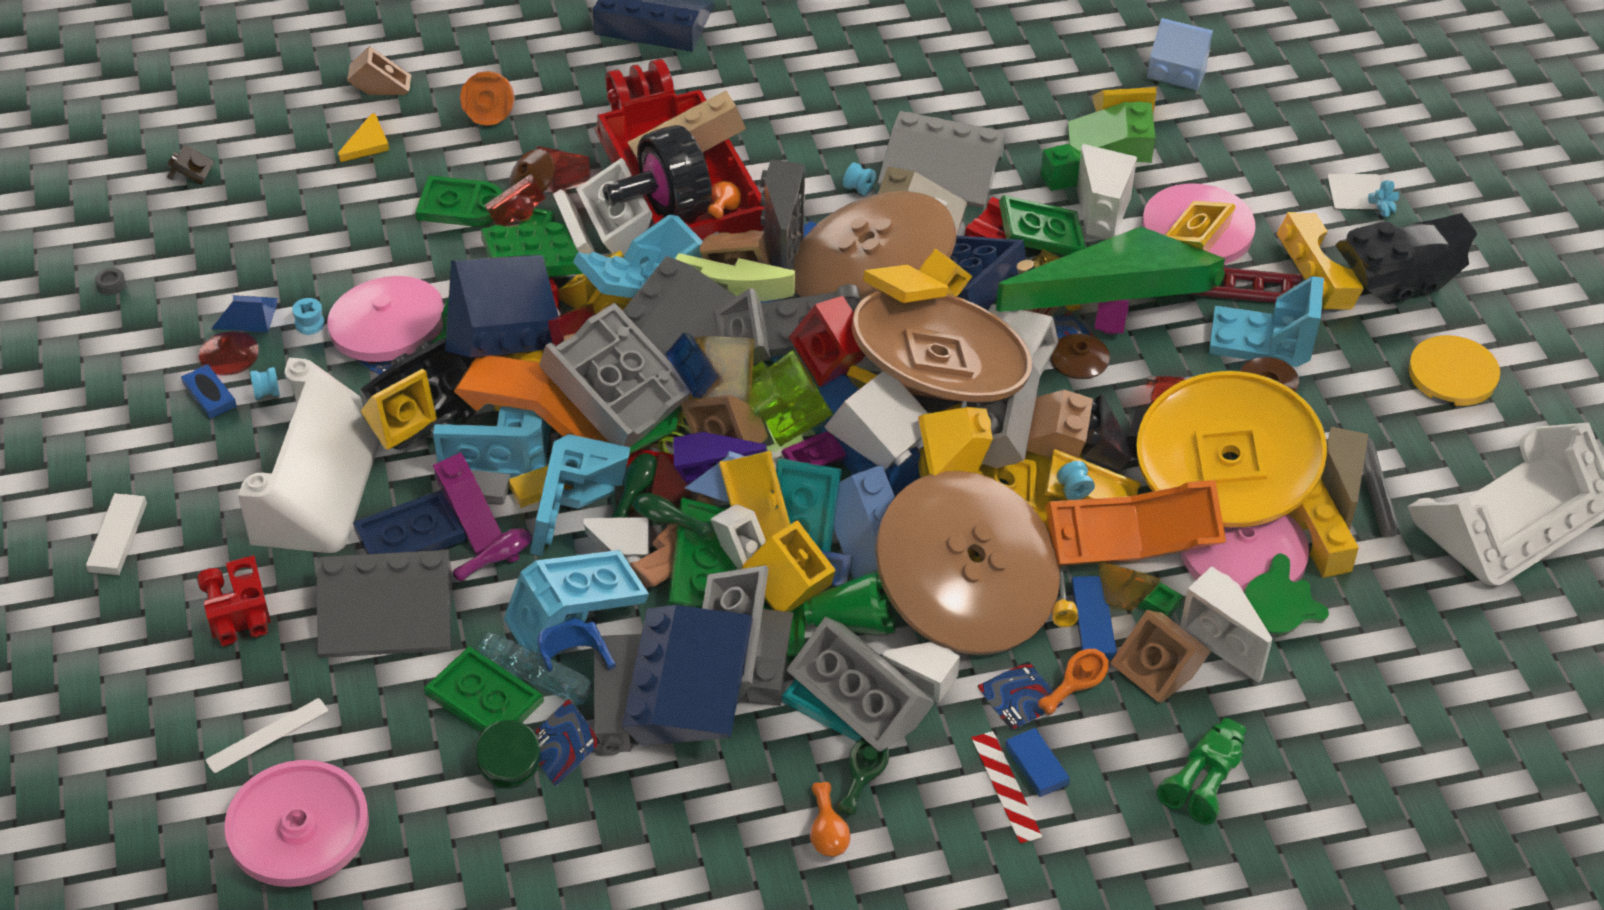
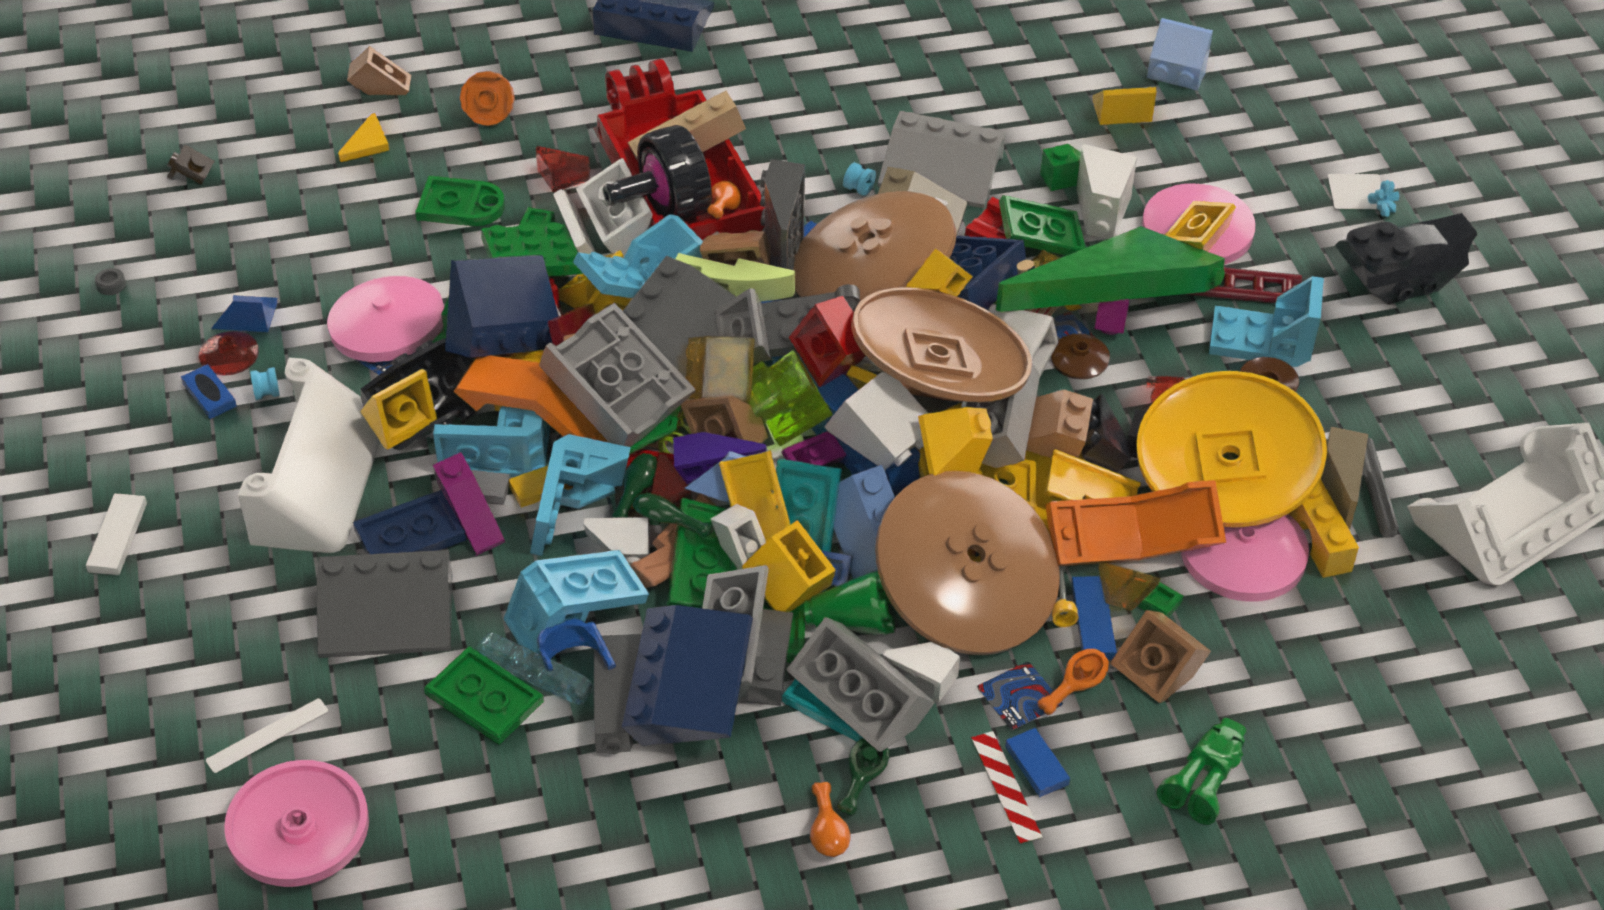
(236, 610): red hips -> none
(308, 316): medium azure wheel -> none
(501, 548): magenta piece -> none
(508, 754): dark green head -> none
(516, 202): clear red tile -> none
(538, 164): reddish brown dish -> none
(564, 742): sticker -> none
(692, 365): clear blue tile -> none
(905, 283): yellow tile -> none
(1075, 480): medium azure wheel -> none
(1119, 128): bright green slope -> none
(1226, 623): white slope -> none
(1281, 602): green tile -> none
(1302, 238): yellow arch -> none
(1454, 370): yellow tile -> none

